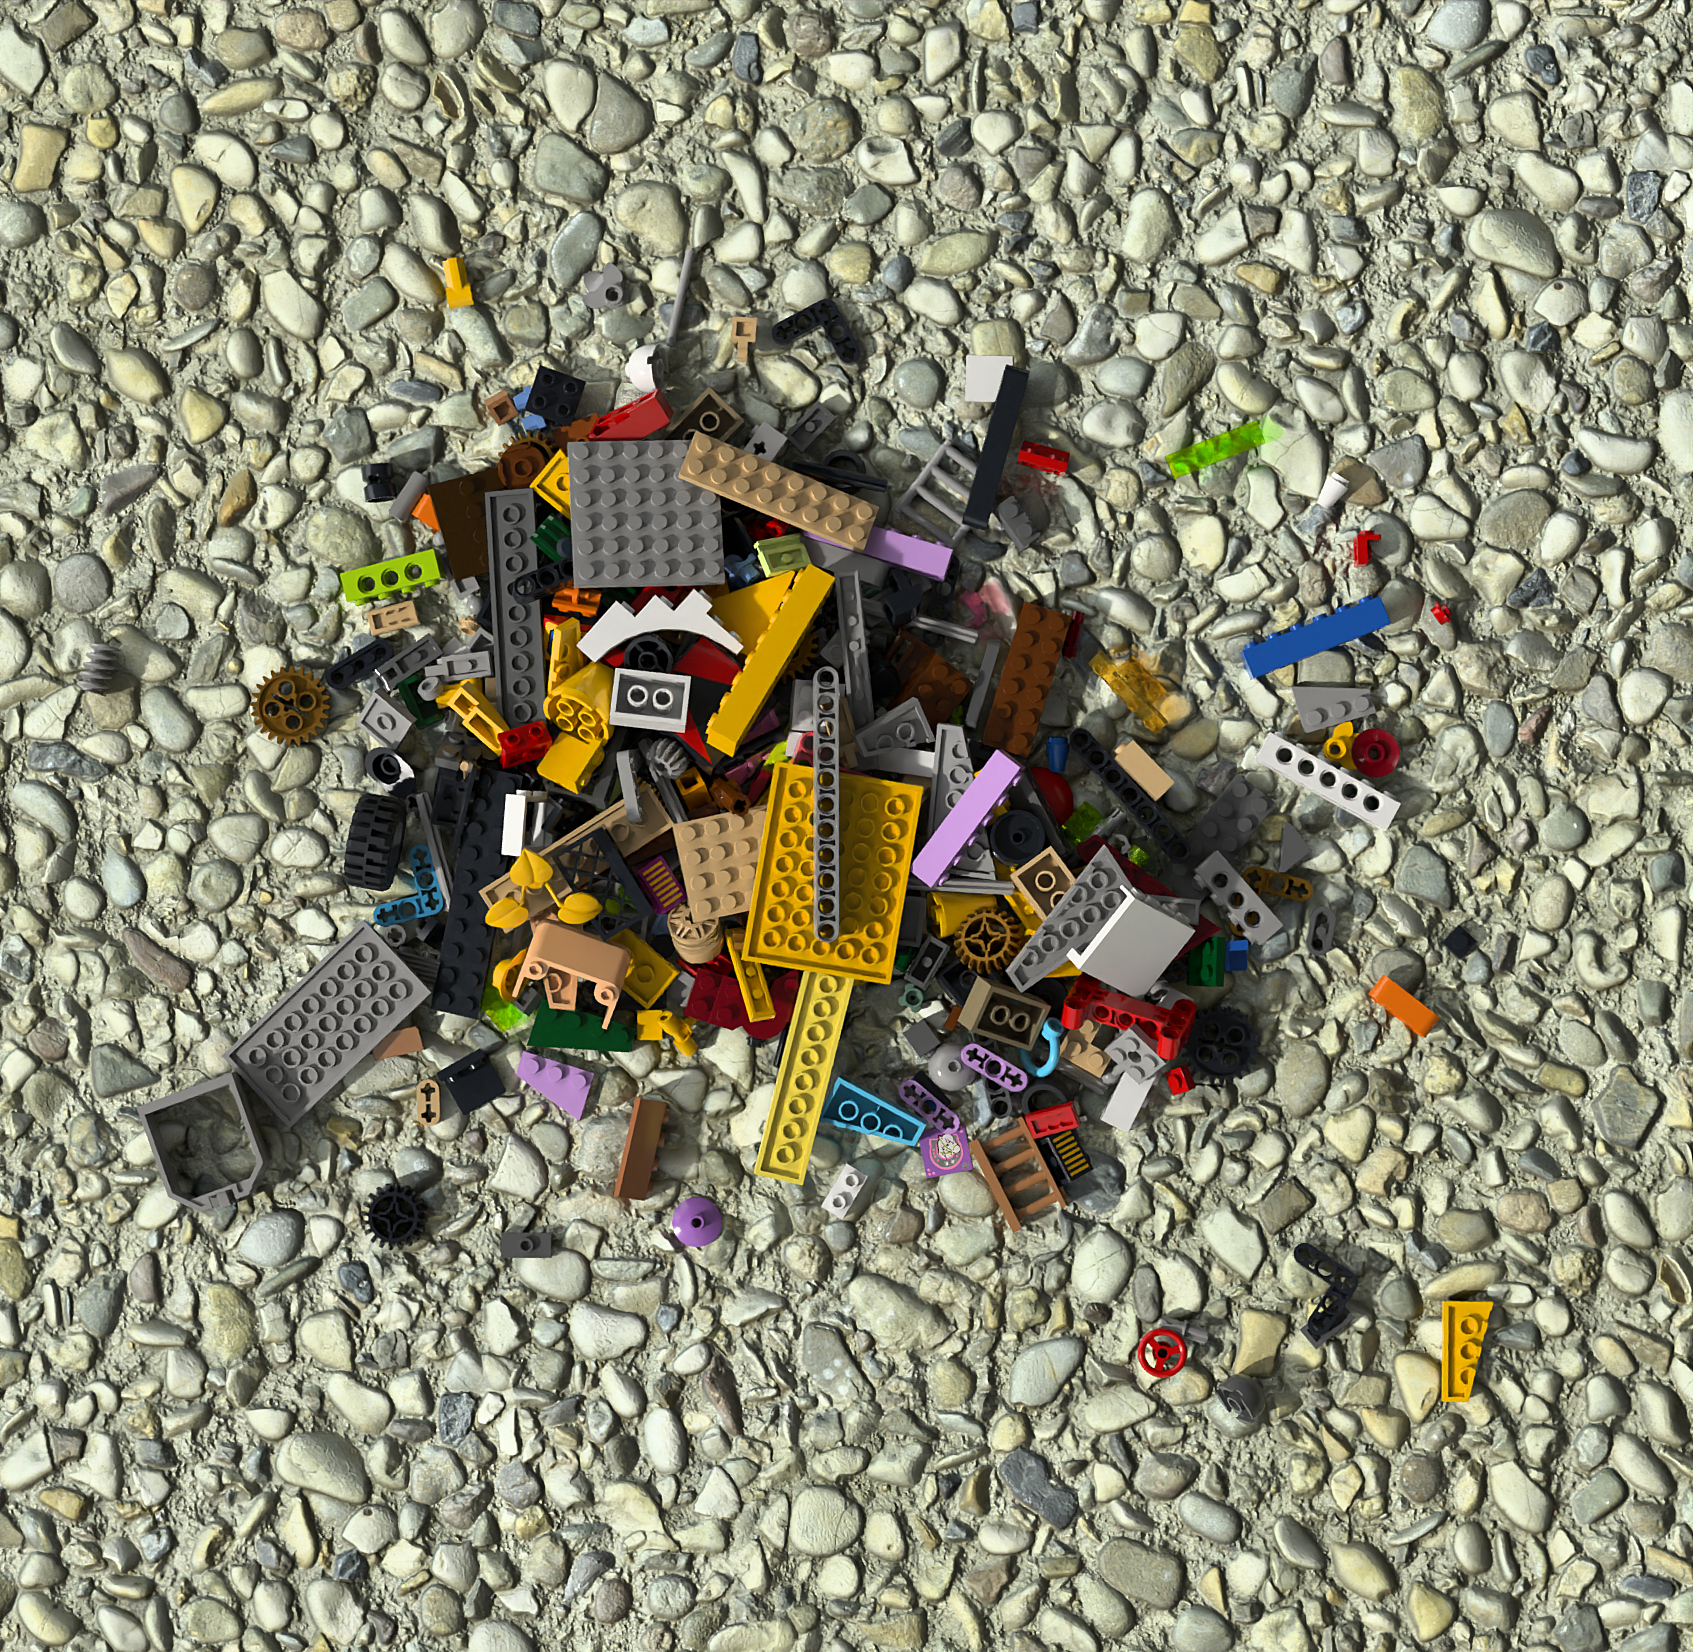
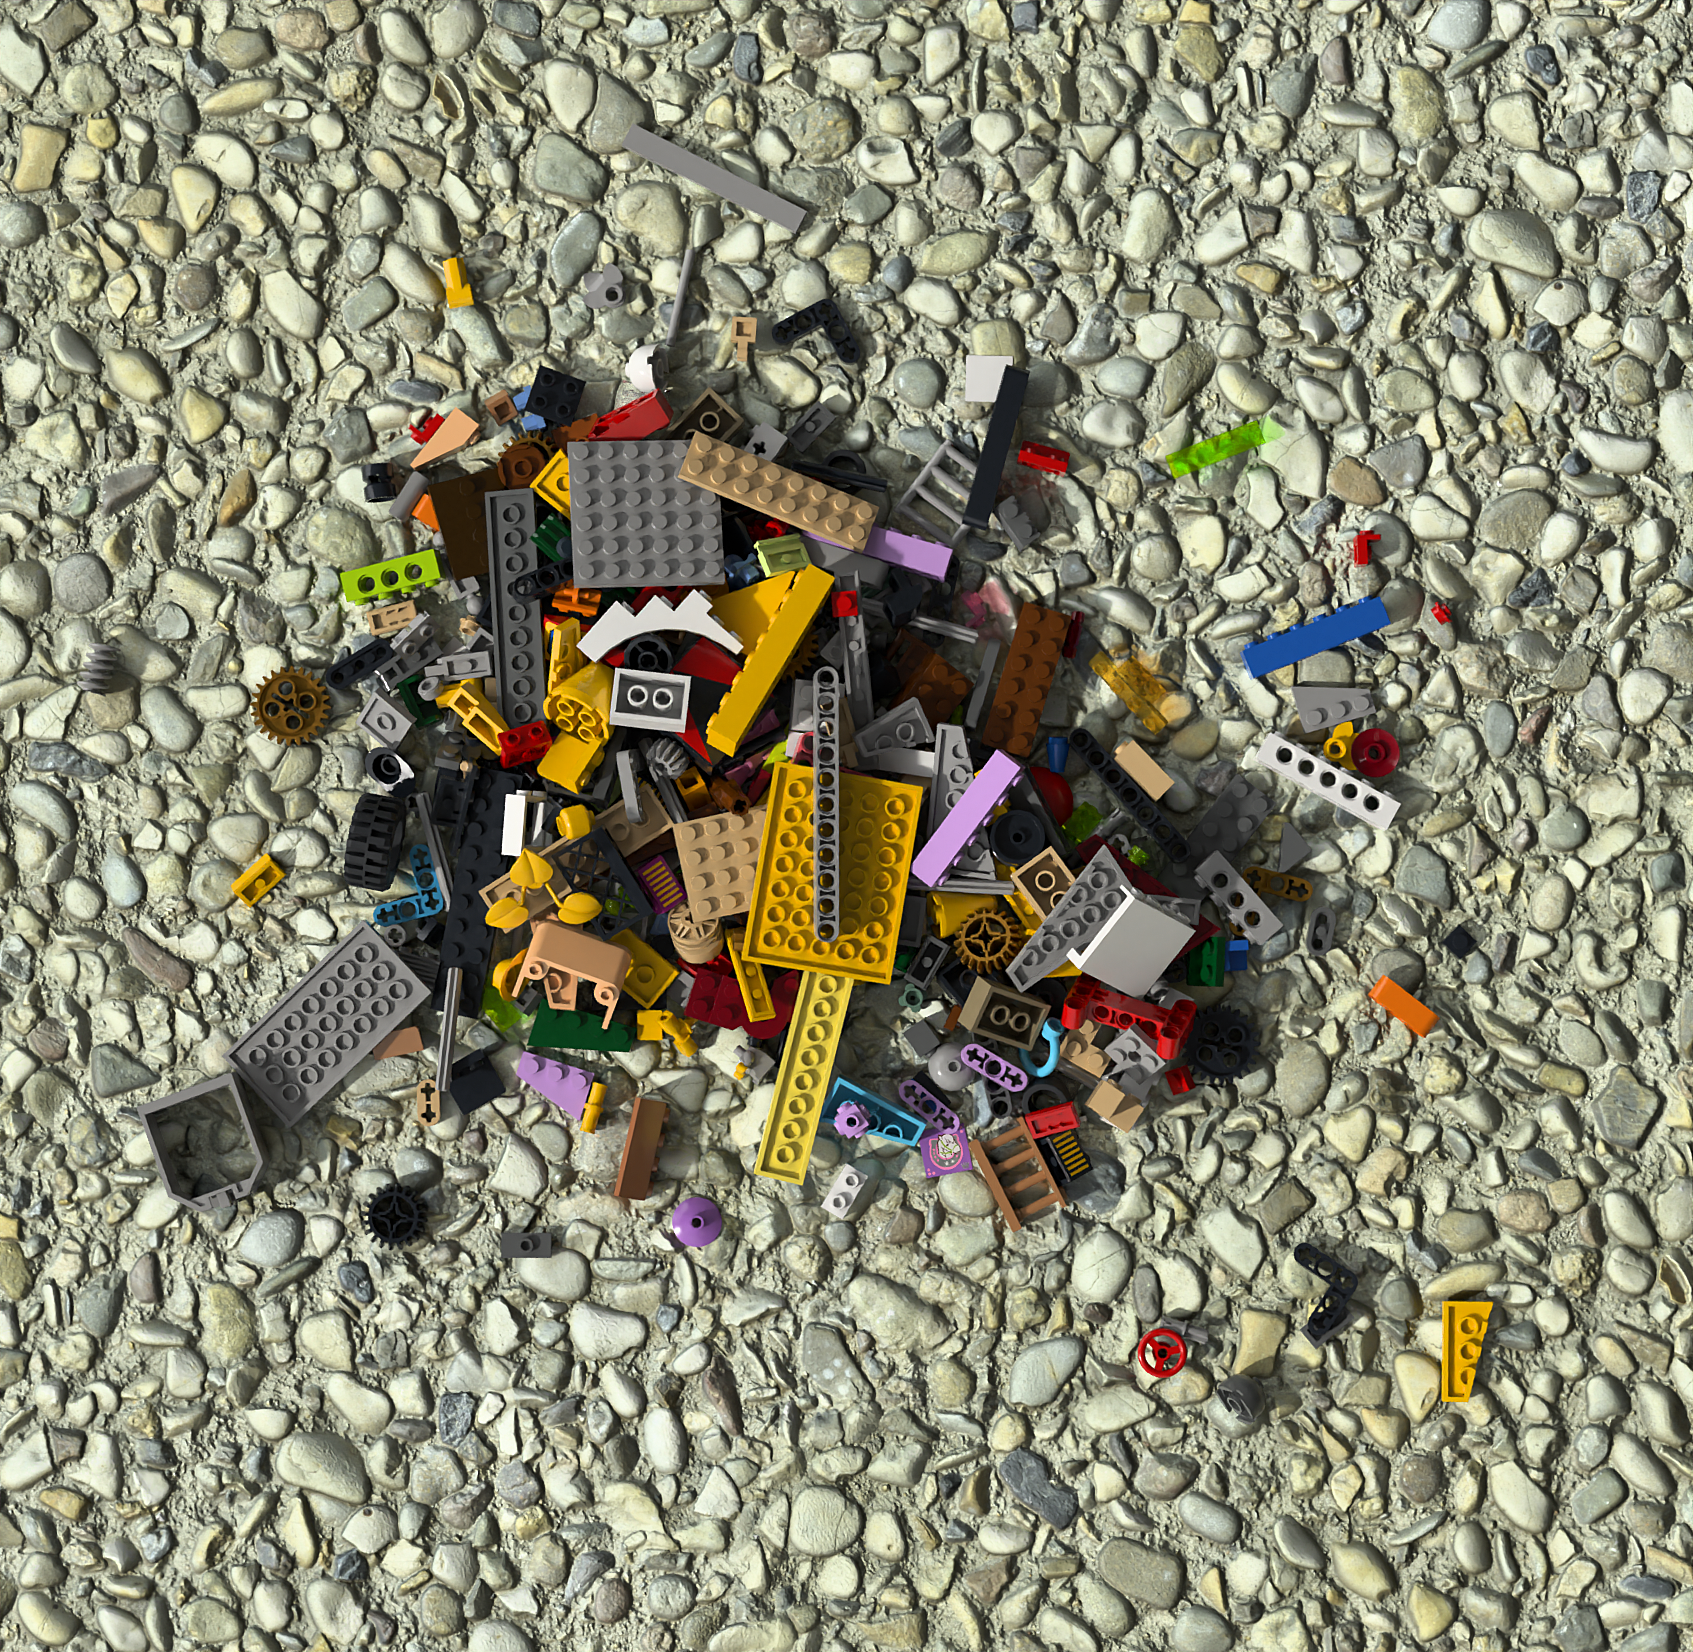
(258, 880): none -> yellow slope
(422, 627): none -> light grey hinge
(430, 428): none -> red bracket
(448, 1029): none -> light grey axle
(450, 438): none -> light nougat slope
(575, 821): none -> yellow head
(593, 1108): none -> yellow pin
(714, 178): none -> light grey tile
(754, 1063): none -> light grey piece
(844, 603): none -> red plate
(856, 1111): none -> lavender brick
(1114, 1106): none -> tan brick
(1332, 490): white cone -> none

